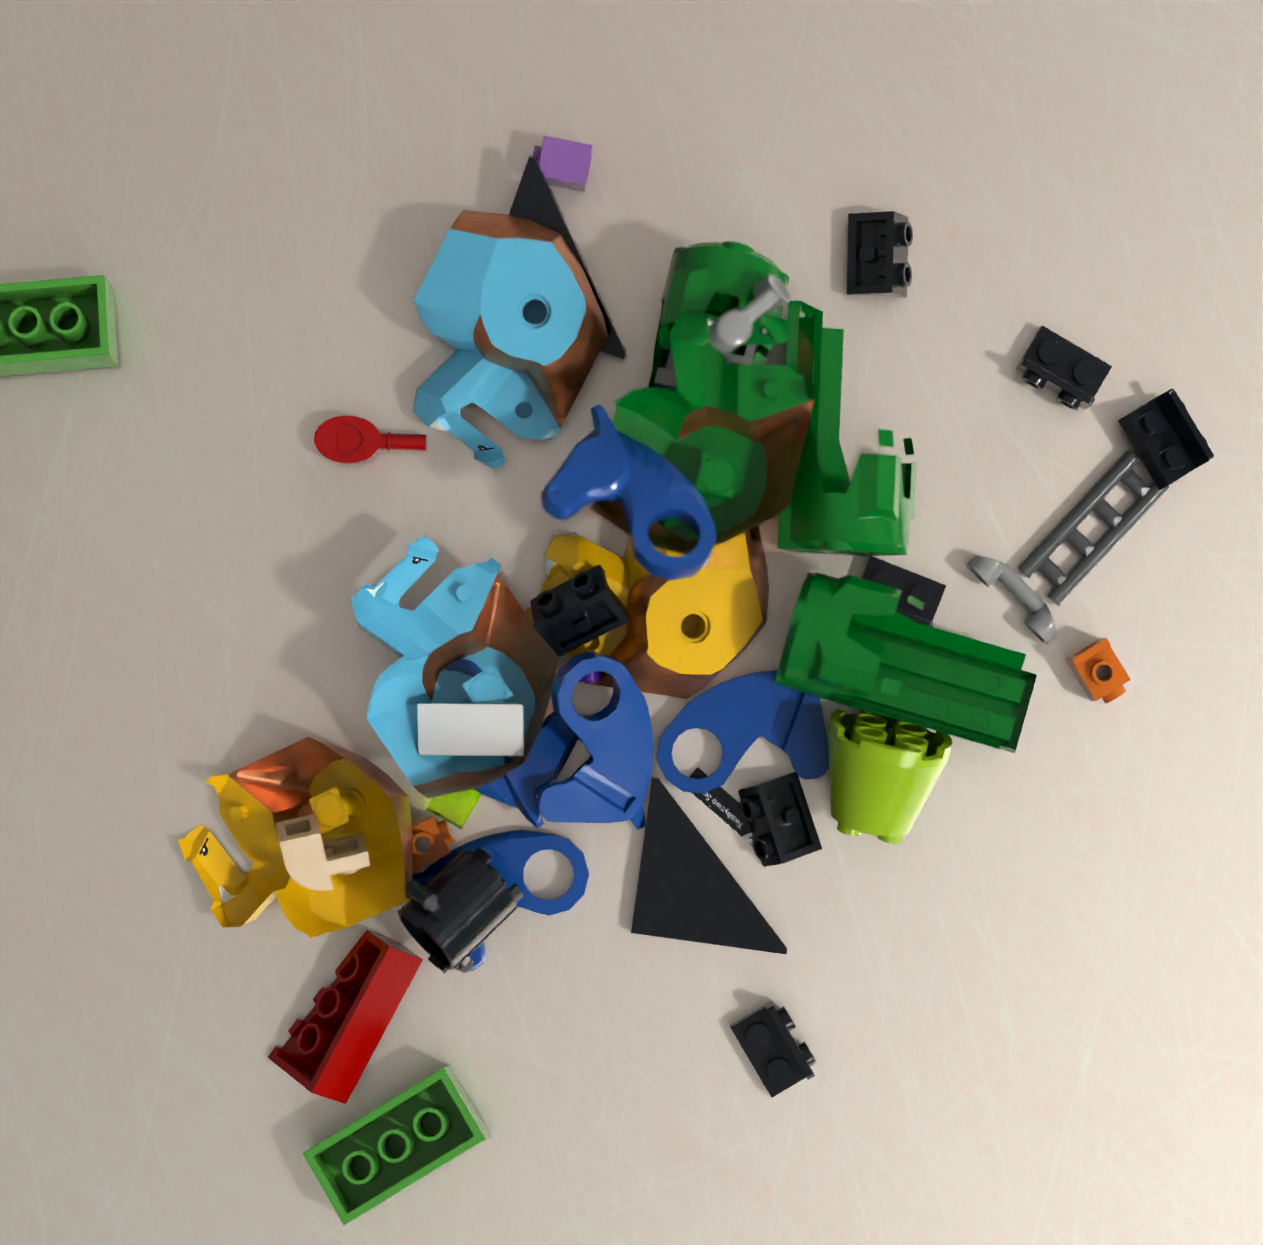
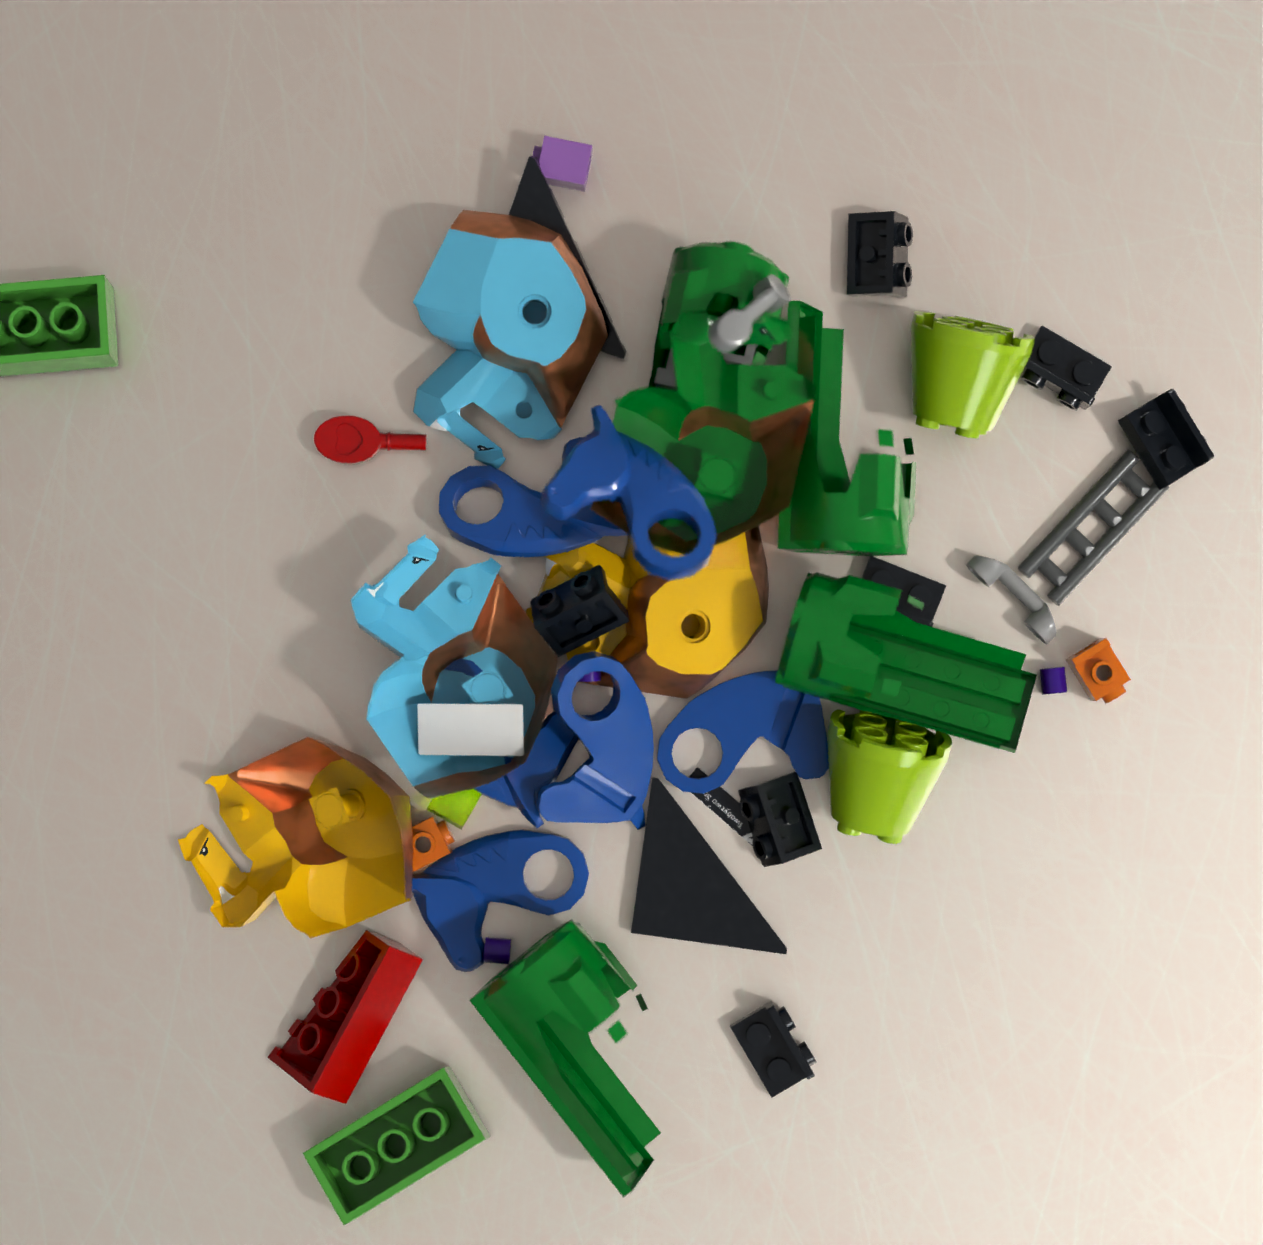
(313, 861): tan brick -> none
(458, 909): black container -> none
(497, 950): none -> dark purple piece
(522, 524): none -> blue animal
(543, 1017): none -> green piece
(963, 371): none -> lime cone
(1053, 680): none -> dark purple piece

